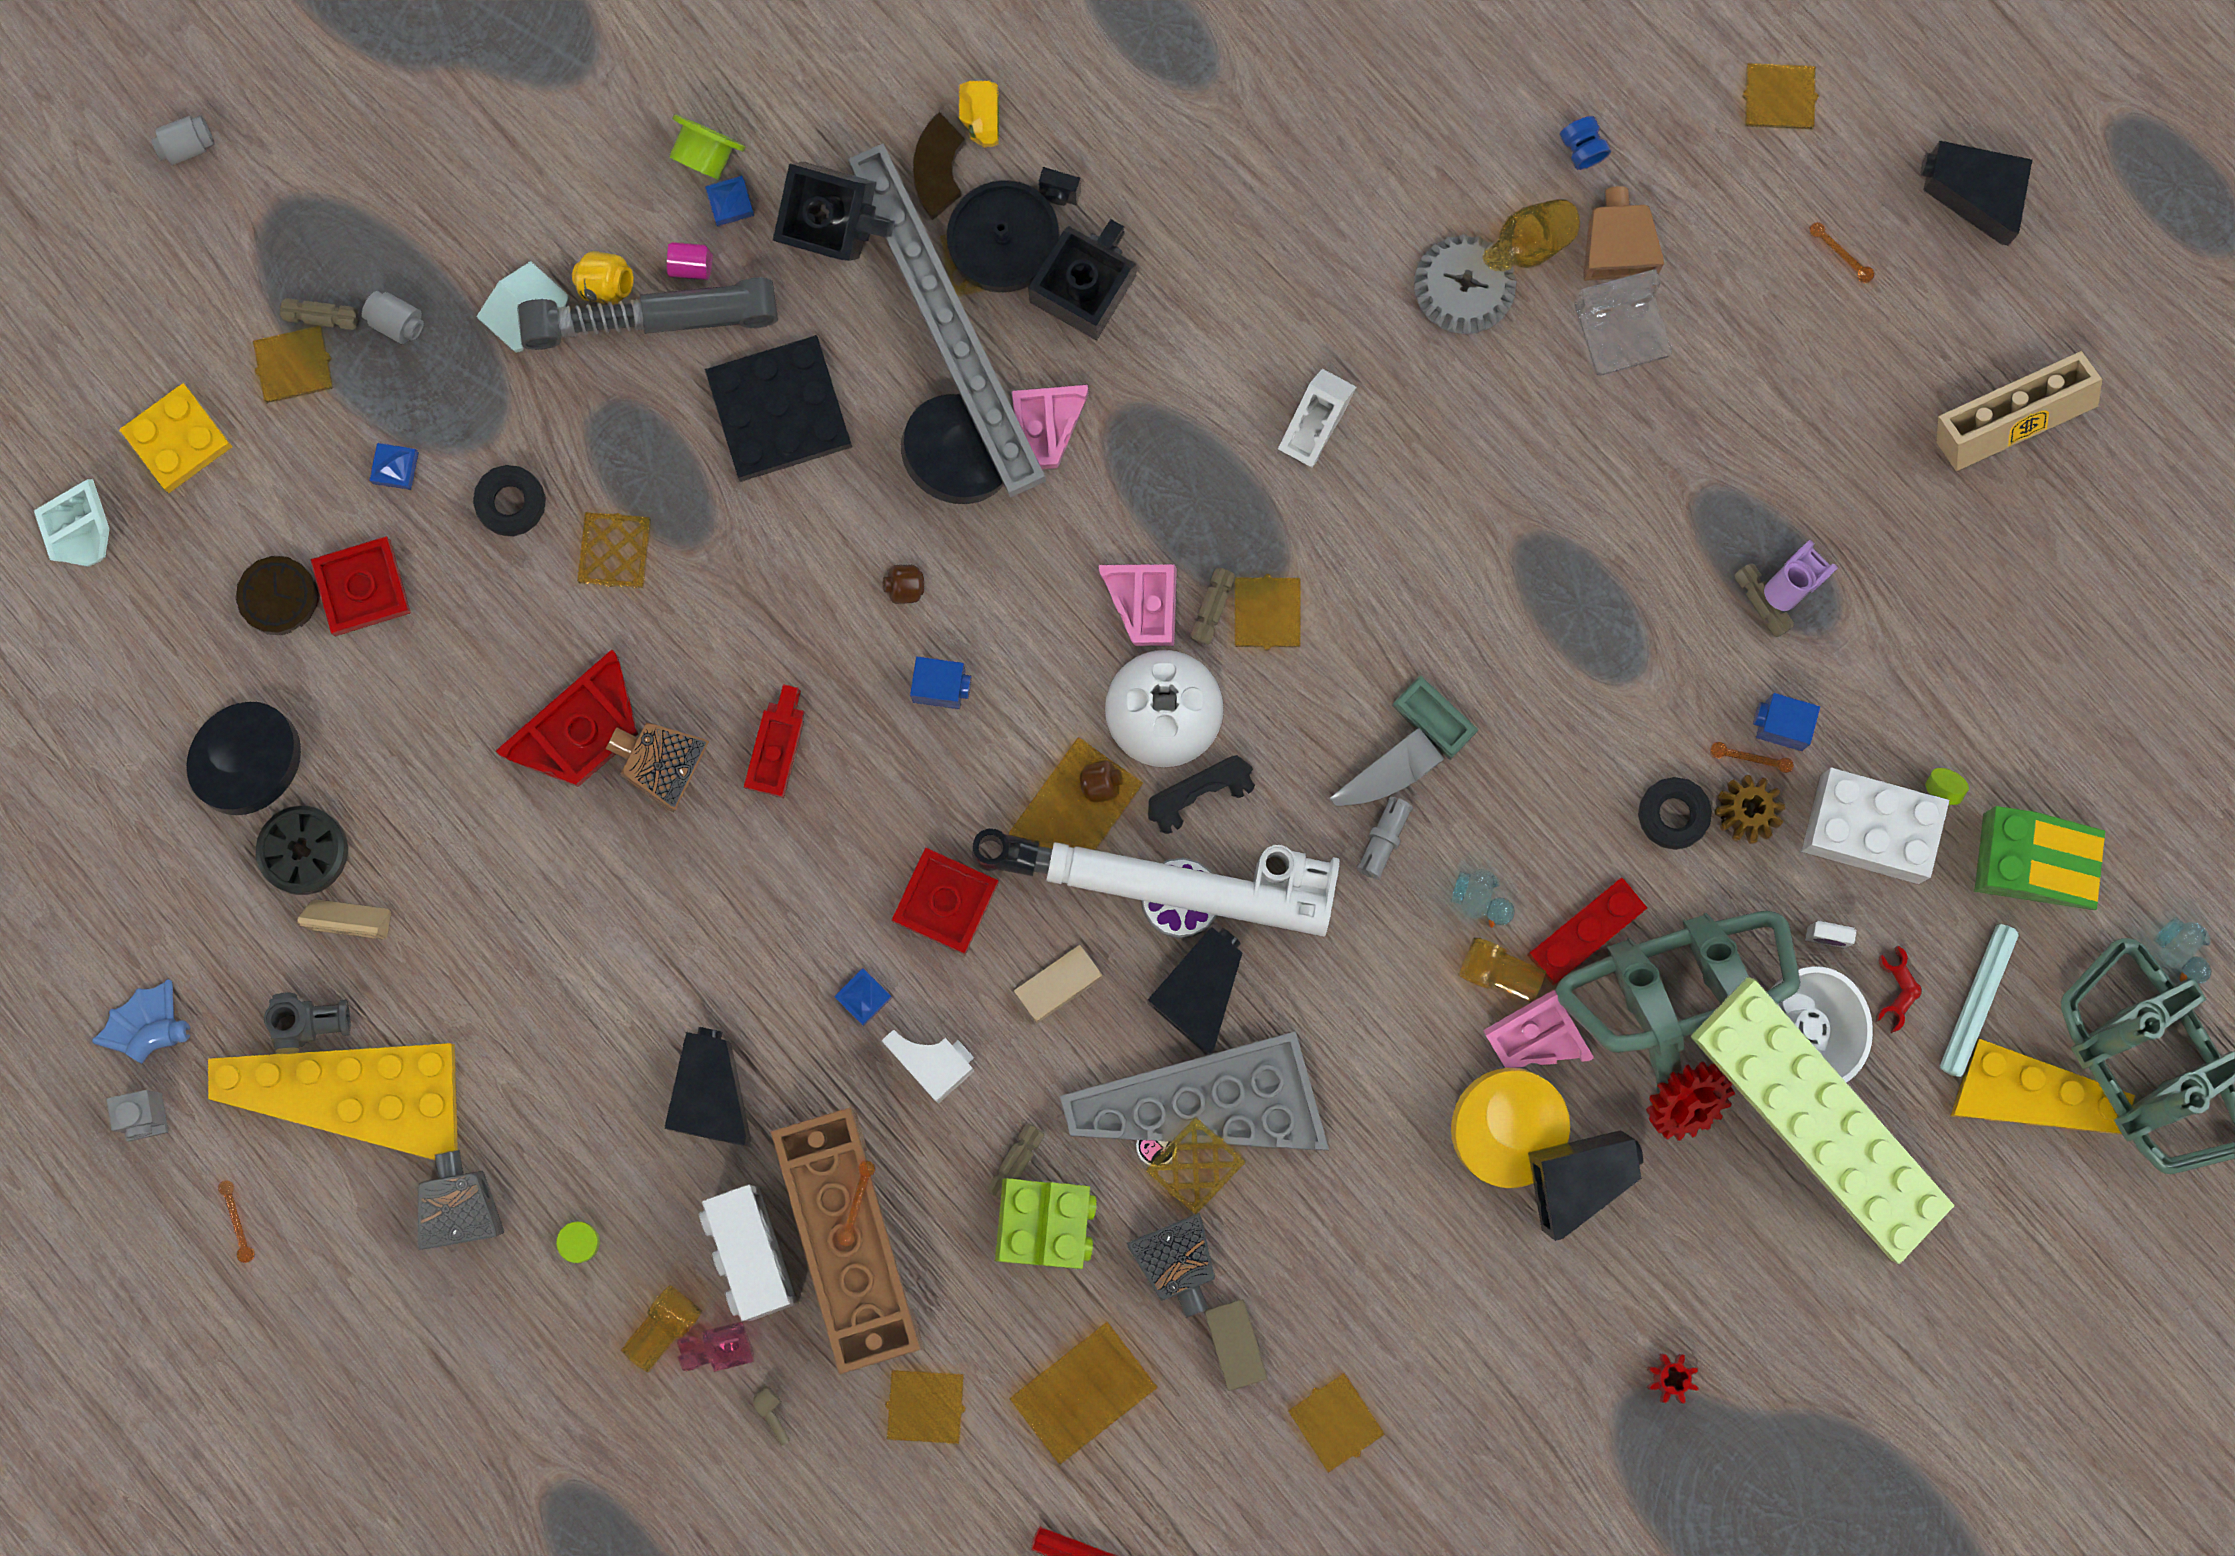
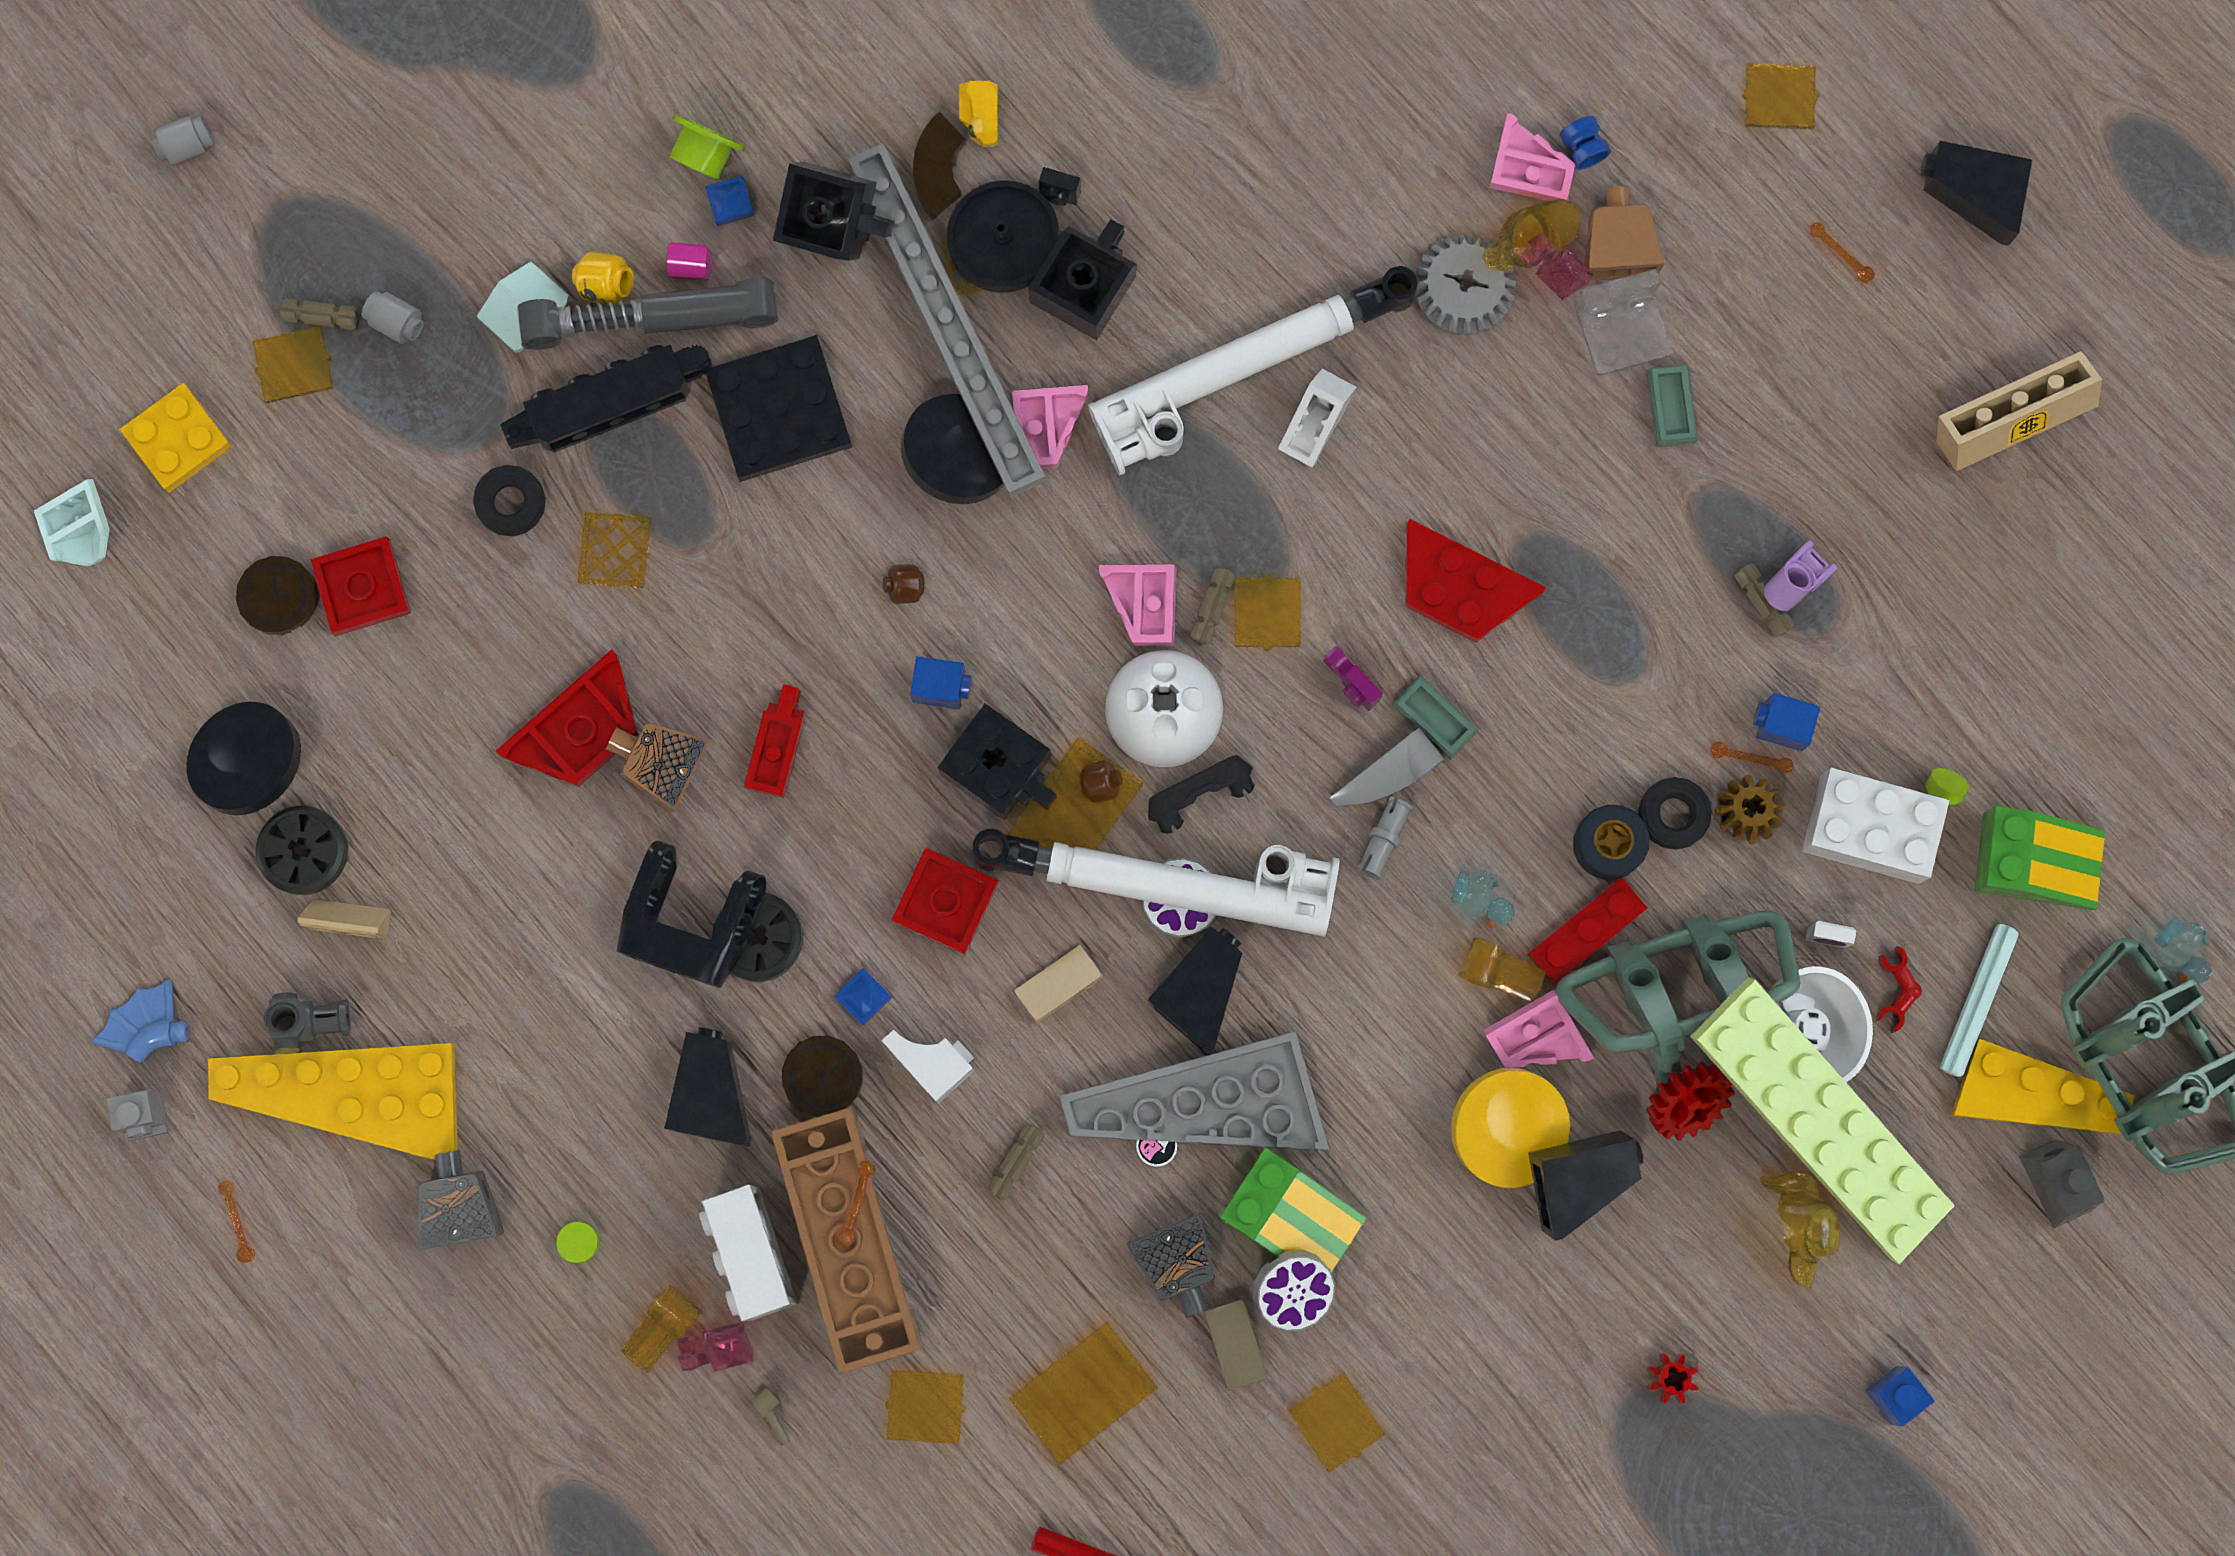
(394, 466): blue tile -> none
(607, 399): none -> black hinge
(676, 949): none -> black connector
(782, 947): none -> pearl dark grey wheel
(822, 1075): none -> dark brown tile
(998, 787): none -> black hinge
(1044, 1223): lime plate -> none
(1133, 415): none -> white piece
(1216, 1185): clear yellow window -> none
(1291, 1212): none -> bright green slope
(1294, 1290): none -> tile
(1358, 686): none -> magenta plate
(1461, 585): none -> red wing
(1529, 165): none -> bright pink wing
(1558, 270): none -> clear pink plate
(1617, 830): none -> black wheel
(1672, 405): none -> sand green tile
(1808, 1221): none -> clear yellow hair
(1899, 1396): none -> blue brick
(2062, 1181): none -> dark grey torso

